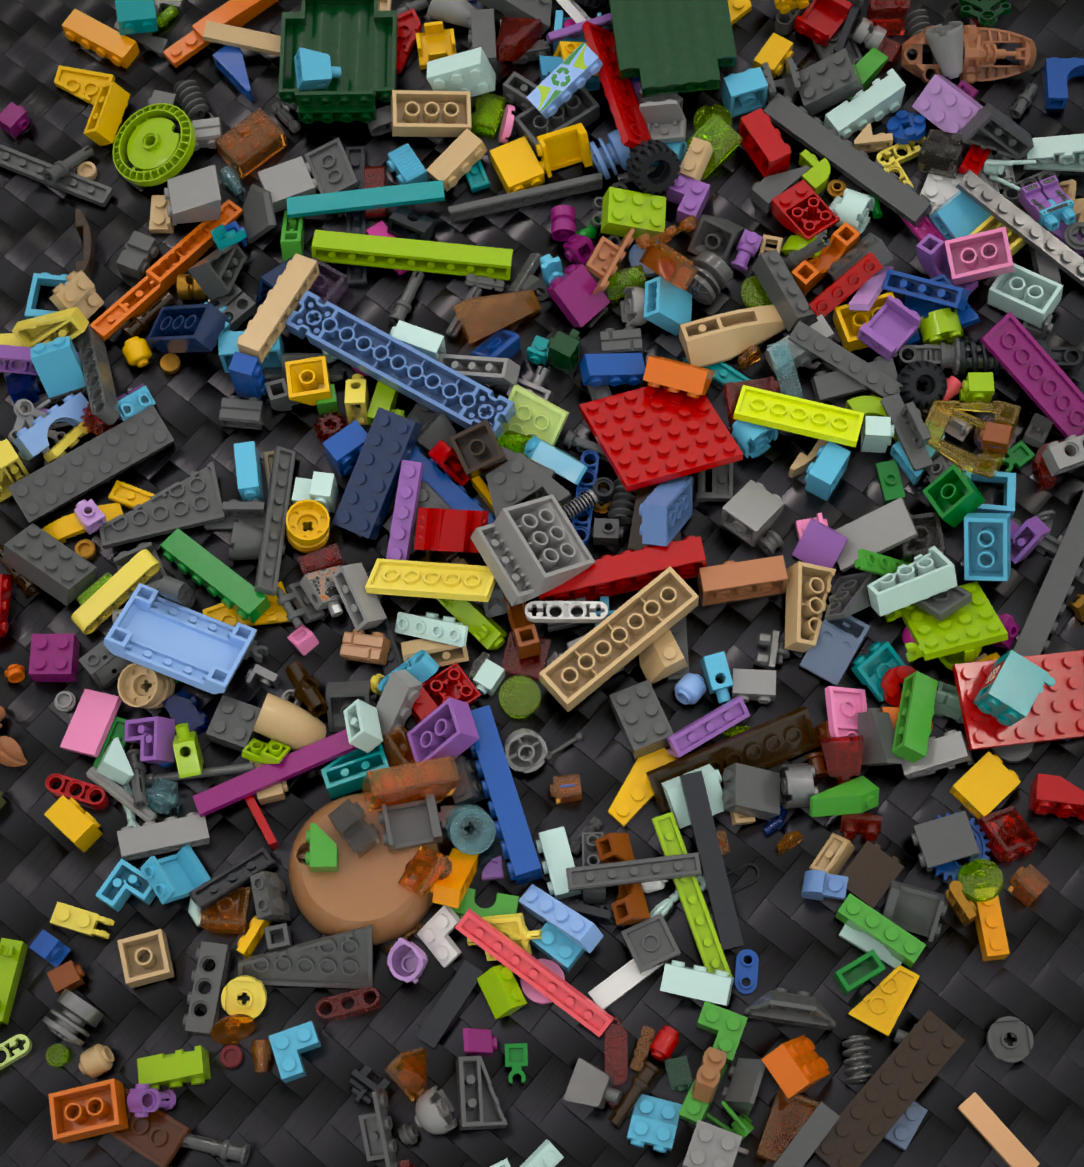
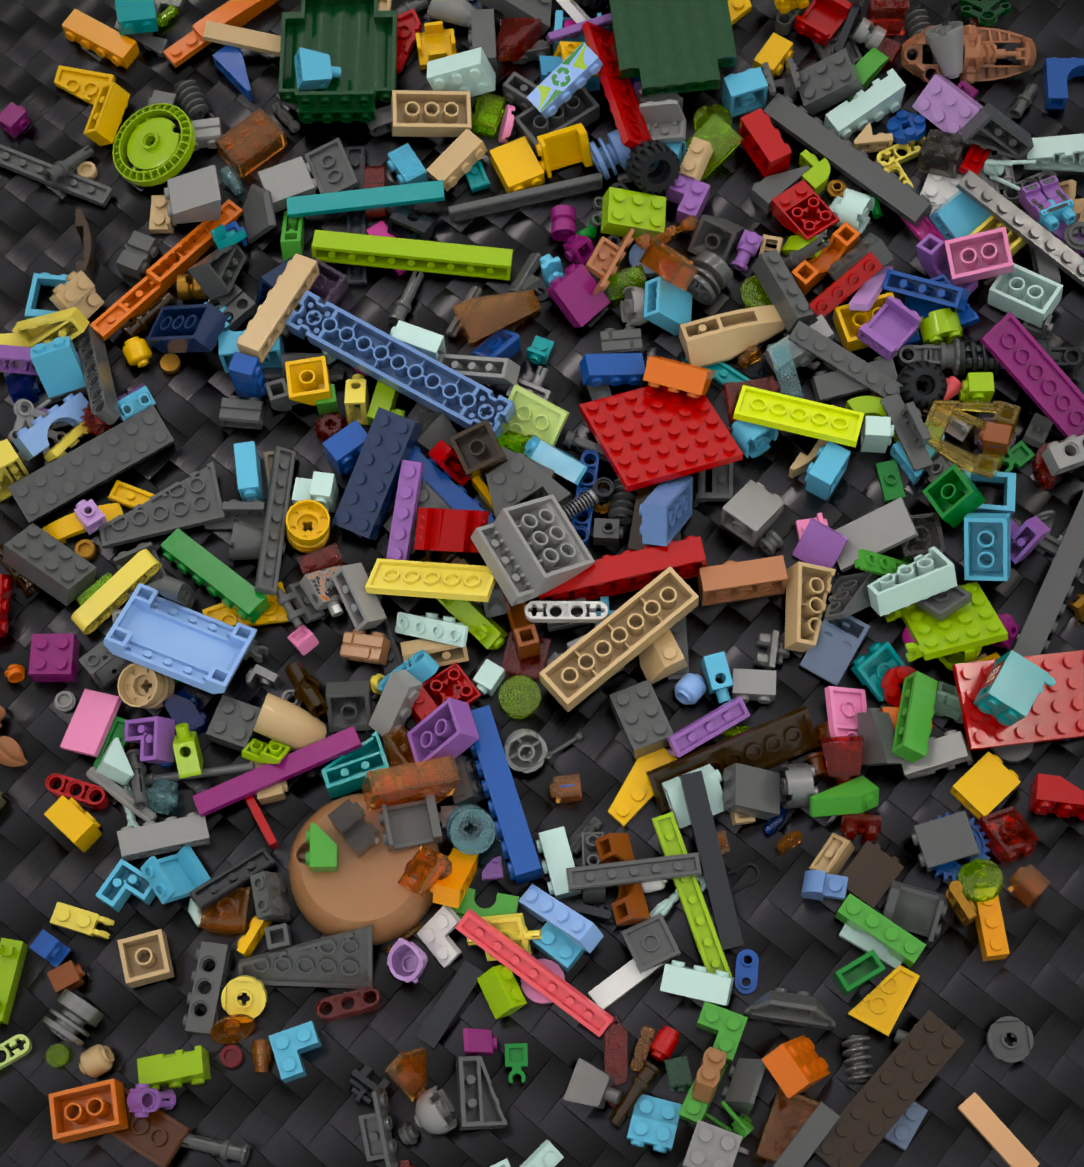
(362, 726): light aqua brick -> none
(478, 663): clear tile -> none
(485, 282): dark grey axle -> none
(564, 351): dark green brick -> none

